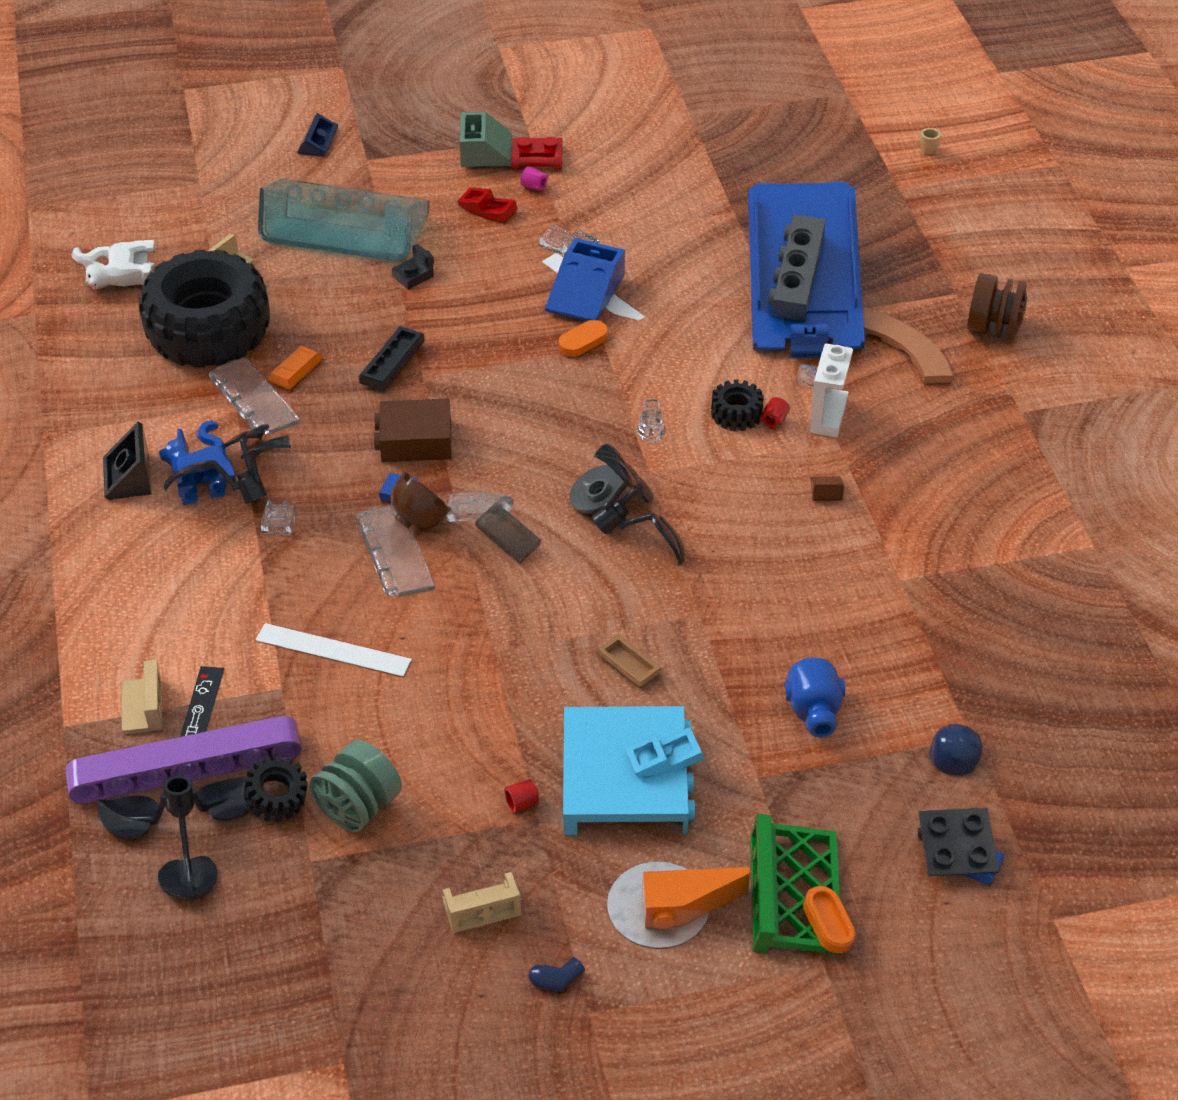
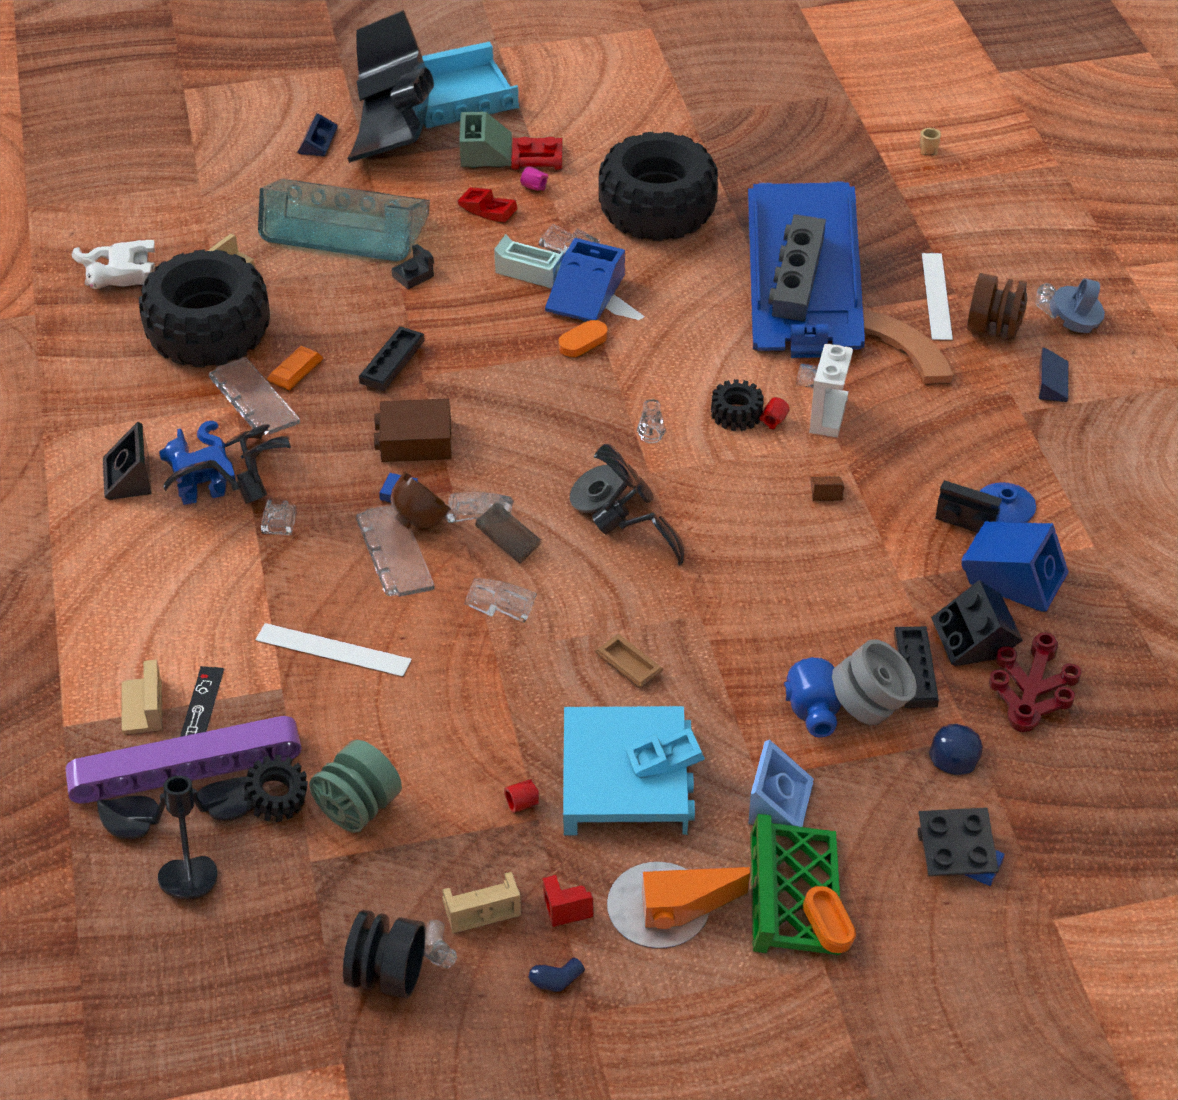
(384, 953): none -> black wheel
(392, 86): none -> black beam
(436, 949): none -> clear arm
(466, 82): none -> medium azure panel
(494, 595): none -> clear slope
(527, 262): none -> light aqua window
(567, 904): none -> red panel
(658, 185): none -> black tyre
(779, 788): none -> light blue slope
(874, 682): none -> light grey wheel
(915, 649): none -> black plate
(937, 296): none -> white sticker
(966, 506): none -> black plate
(976, 626): none -> black slope
(1016, 504): none -> blue dish
(1018, 561): none -> blue slope
(1025, 713): none -> dark red plant
(1043, 297): none -> clear arm
(1053, 376): none -> dark blue slope
(1078, 306): none -> sand blue tile

